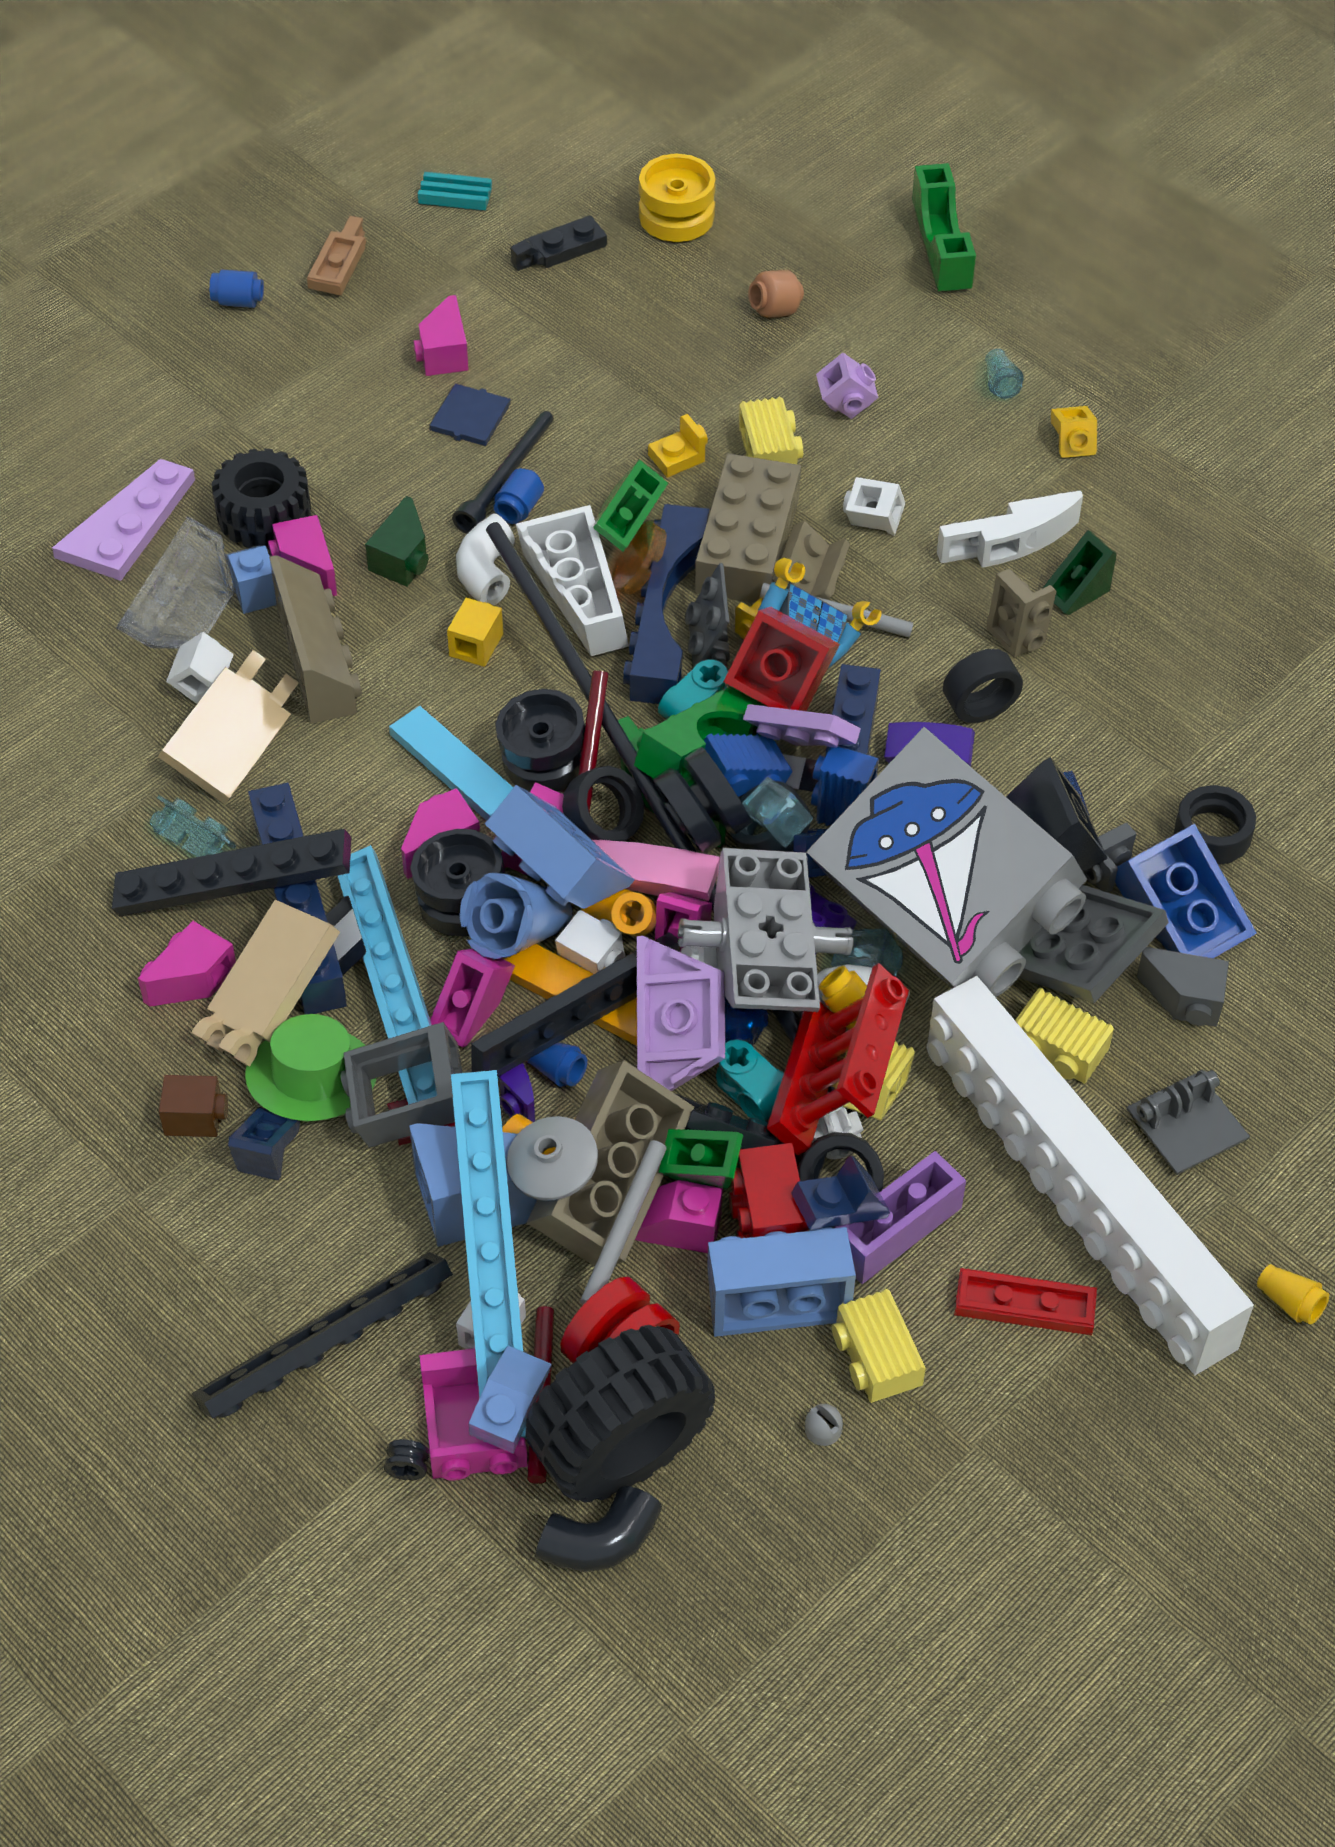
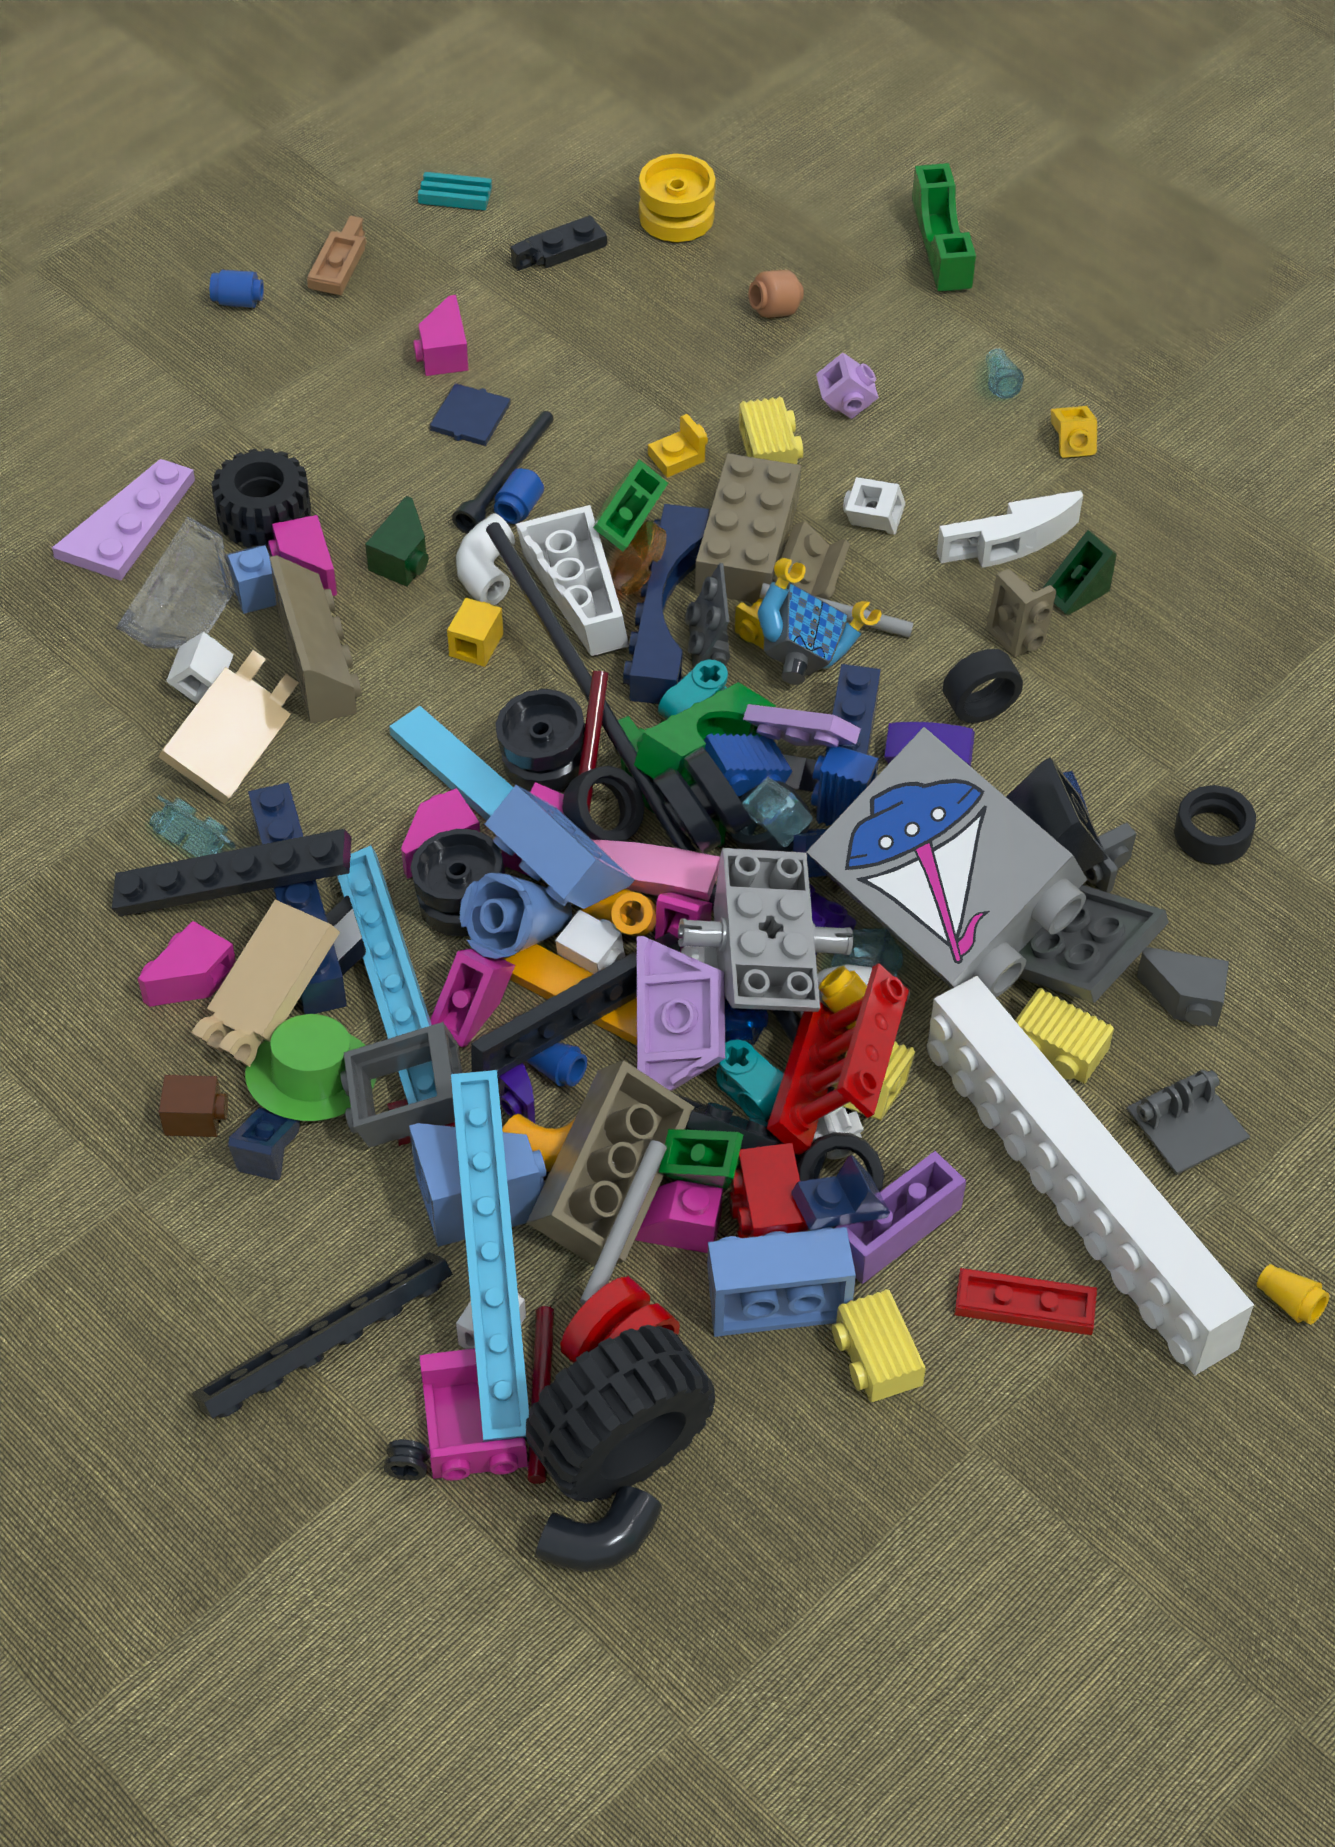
(508, 1398): medium blue slope -> none
(560, 1172): light grey dish -> none
(781, 661): red brick -> none
(818, 1430): light grey hinge -> none
(1193, 891): blue slope -> none

